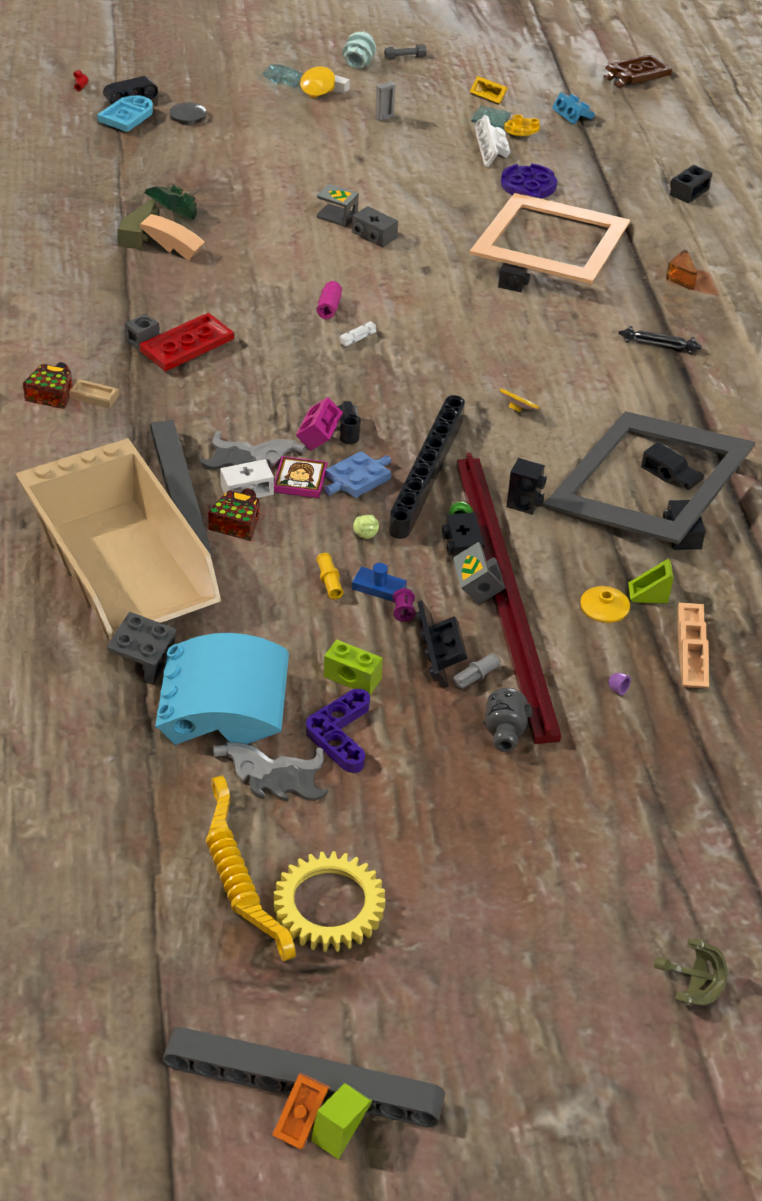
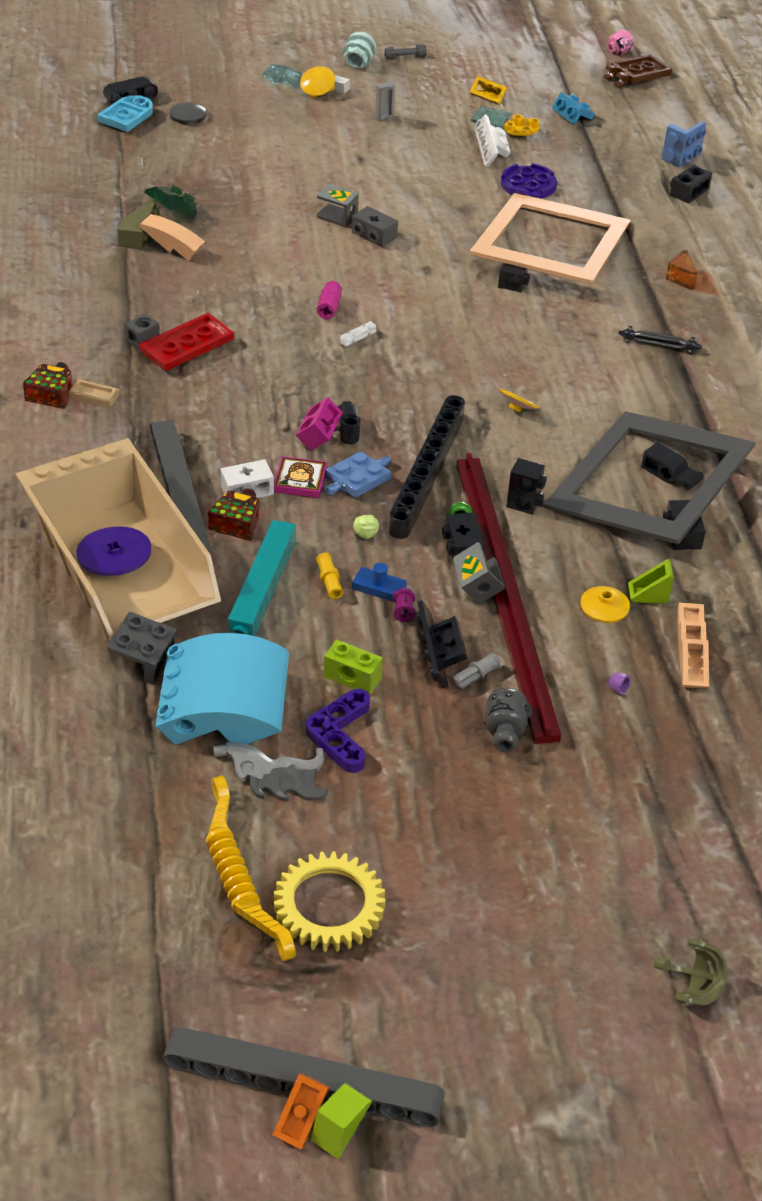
(81, 80): red arm -> none
(113, 551): none -> dark purple piece
(242, 452): light grey piece -> none
(262, 579): none -> teal brick
(620, 42): none -> bright pink head
(683, 144): none -> medium blue bracket

